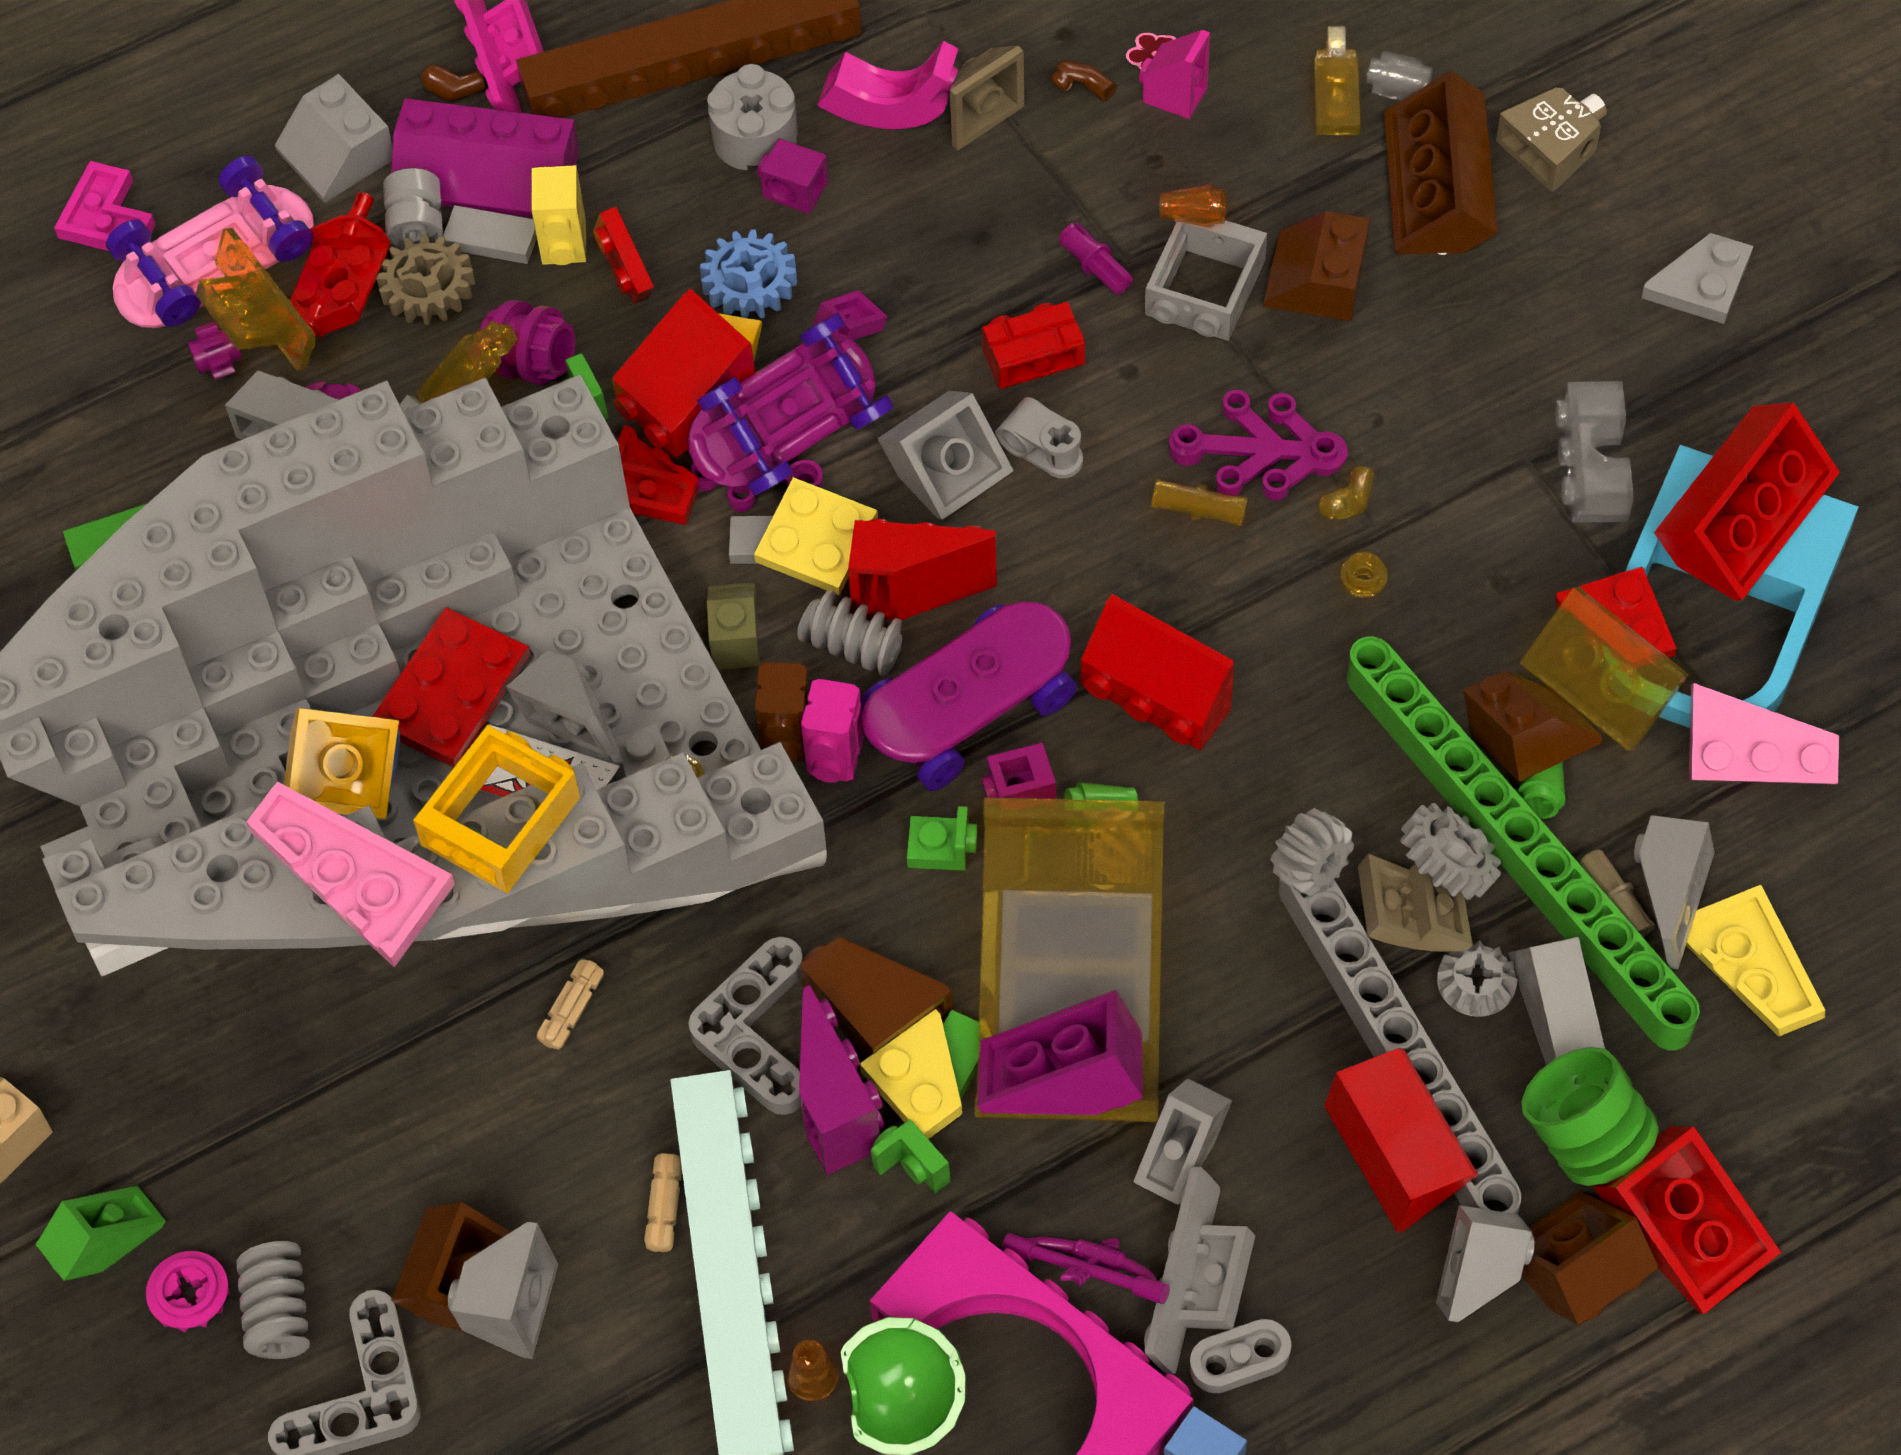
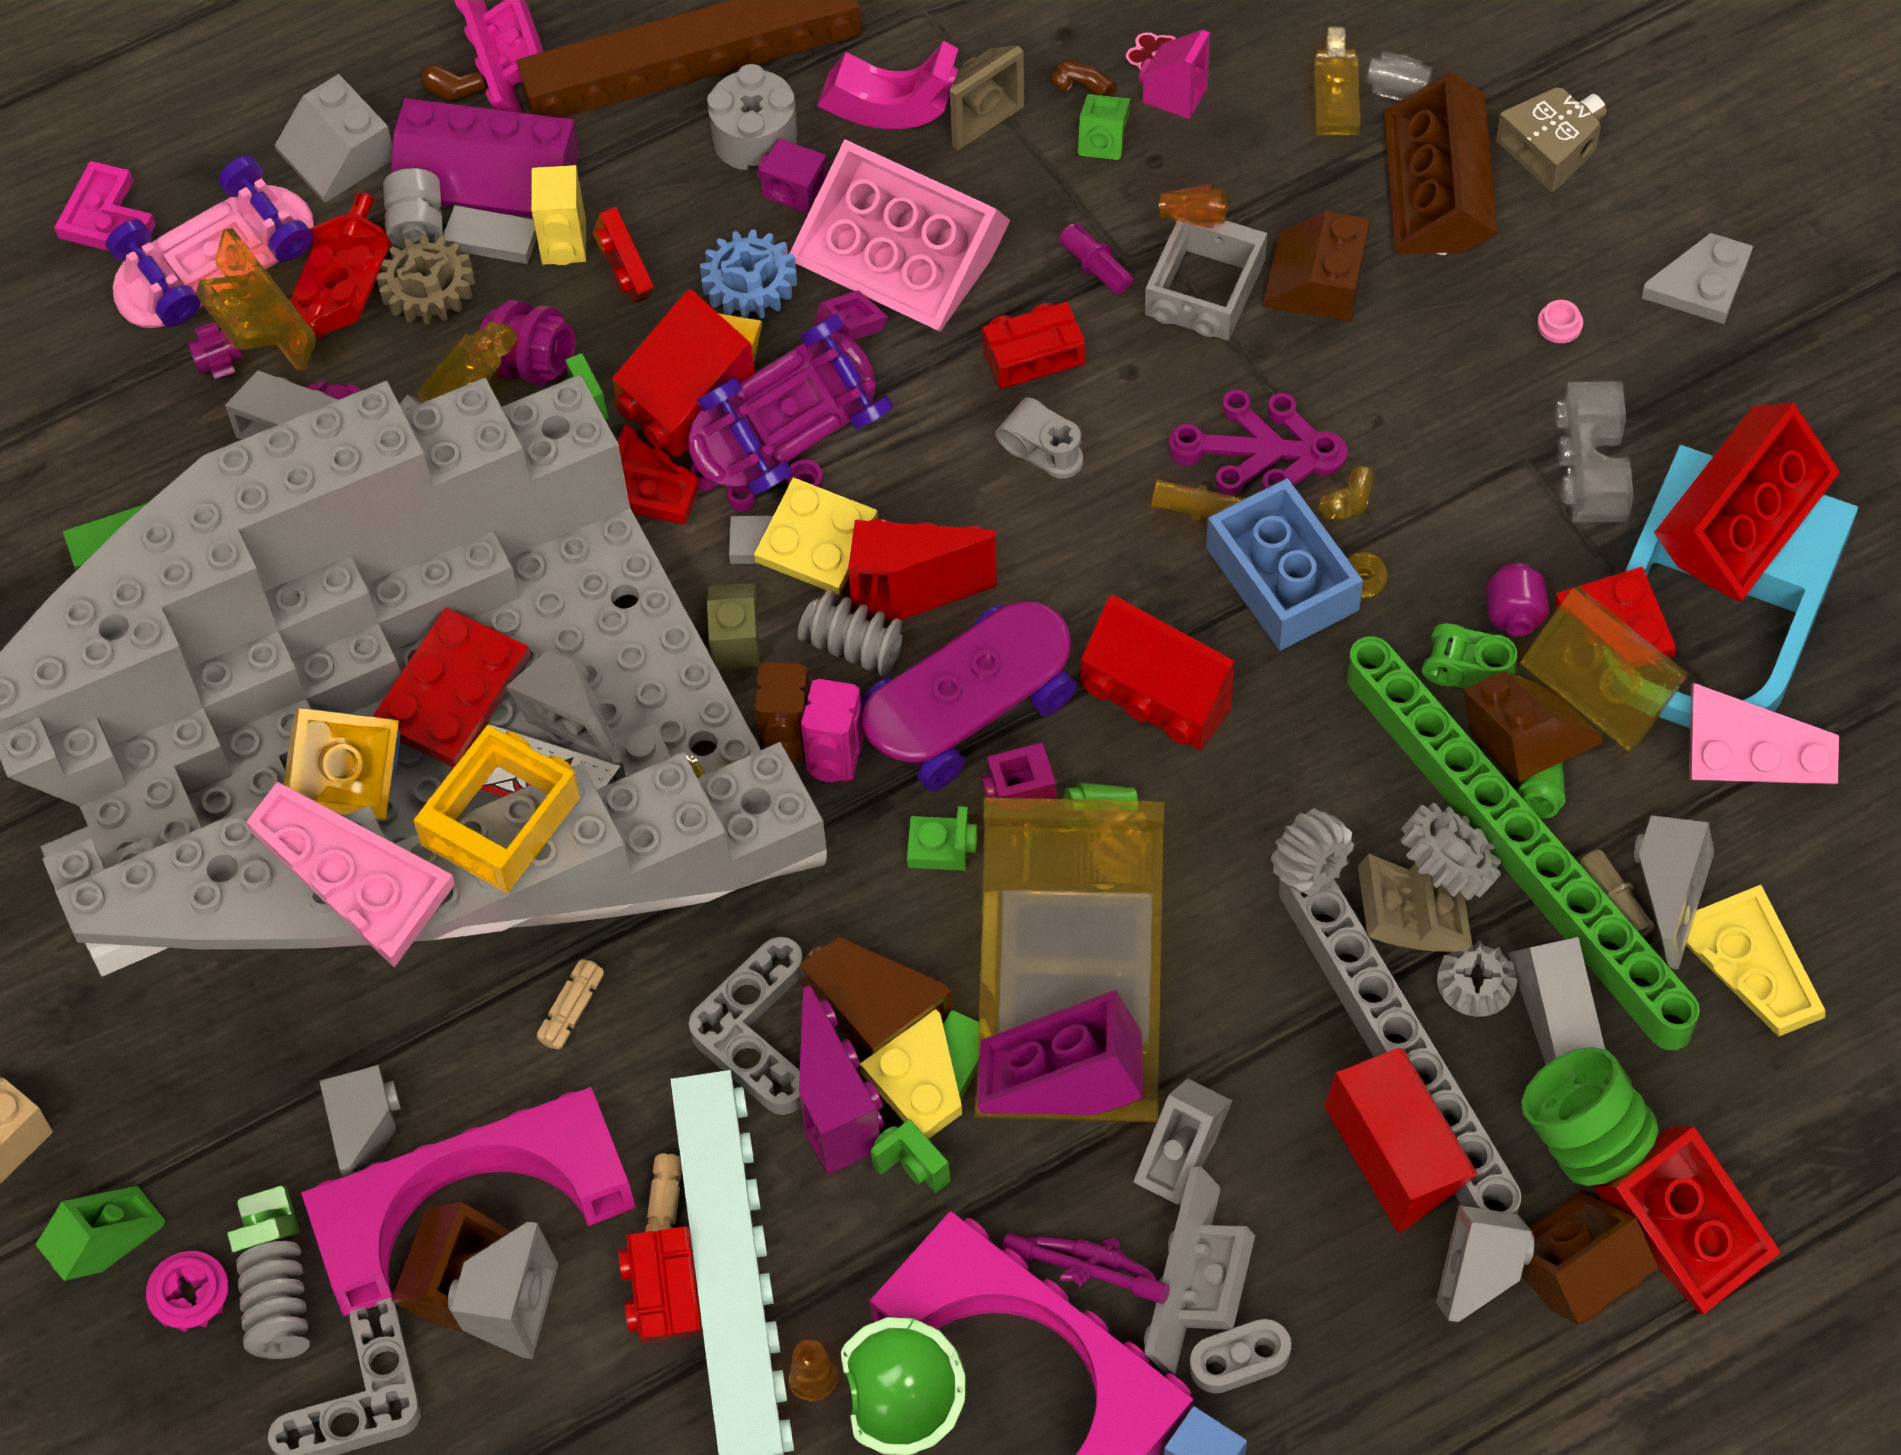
(265, 1219): none -> bracket
(360, 1116): none -> light grey slope
(364, 1212): none -> dark pink arch
(662, 1285): none -> red brick
(897, 236): none -> bright pink slope
(946, 453): light grey slope -> none
(1103, 126): none -> bright green bracket
(1283, 564): none -> medium blue brick
(1467, 656): none -> bright green piece
(1517, 599): none -> magenta head
(1560, 321): none -> bright pink plate

